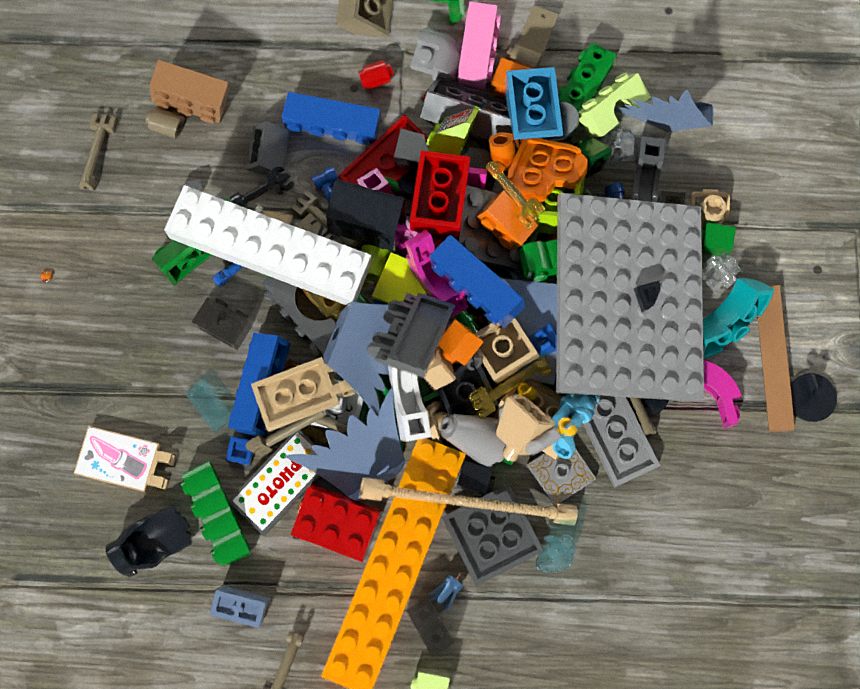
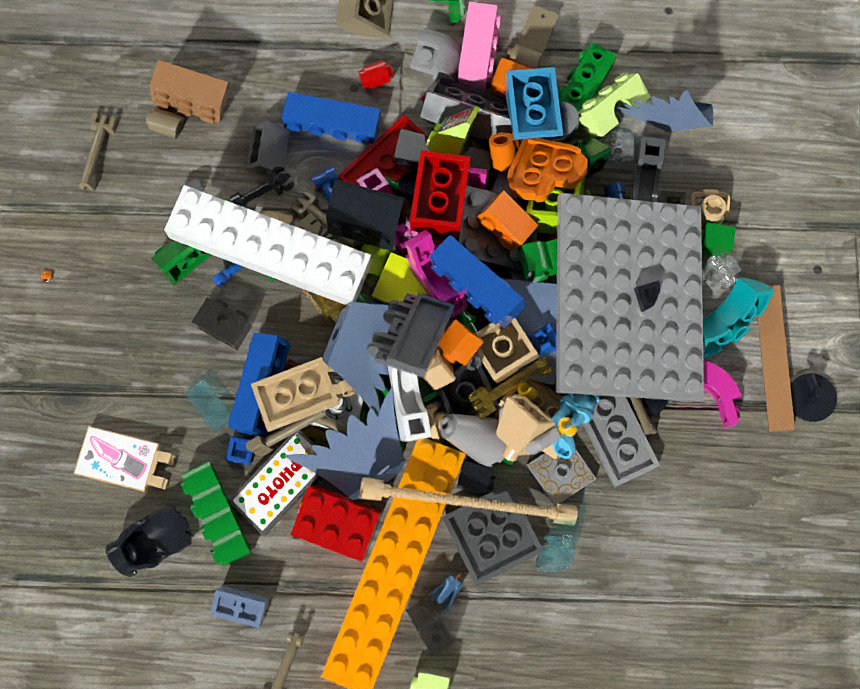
(287, 298): dark grey arch -> none
(495, 169): clear yellow hinge -> none

